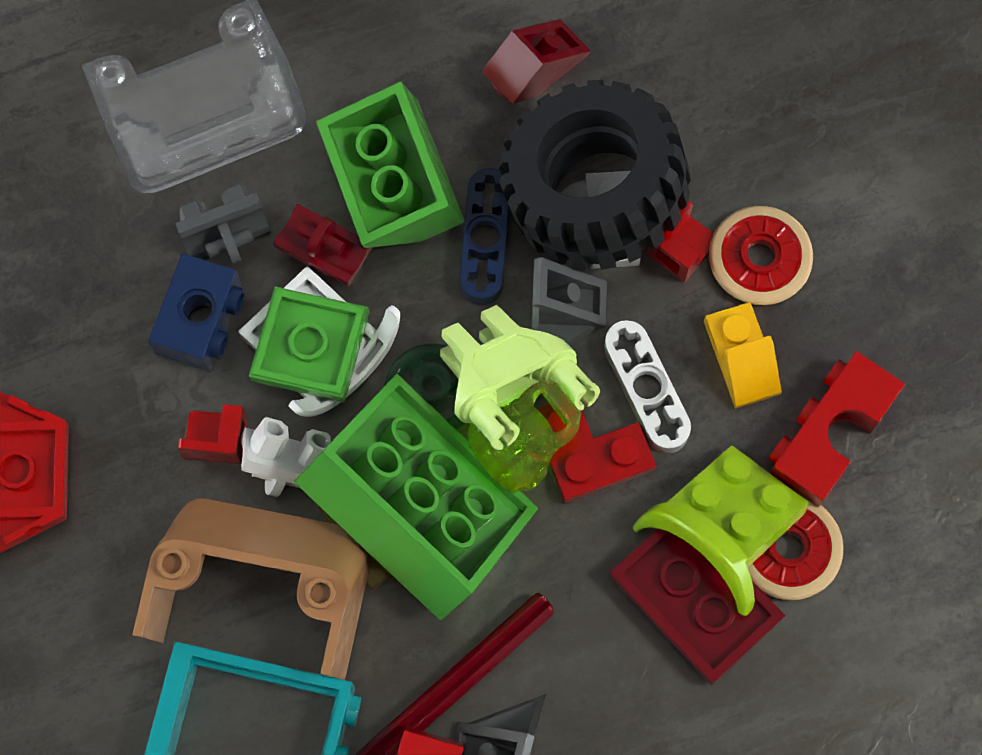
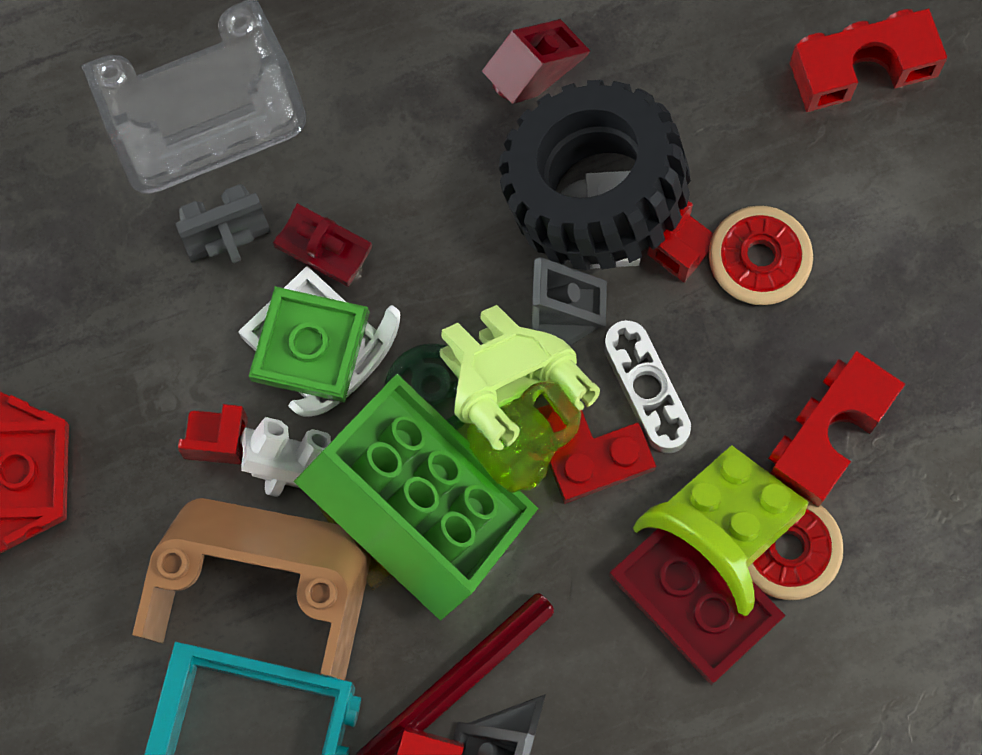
(192, 286): dark blue brick -> none
(390, 169): bright green slope -> none
(495, 269): dark blue beam -> none
(744, 355): yellow slope -> none
(902, 44): none -> red arch

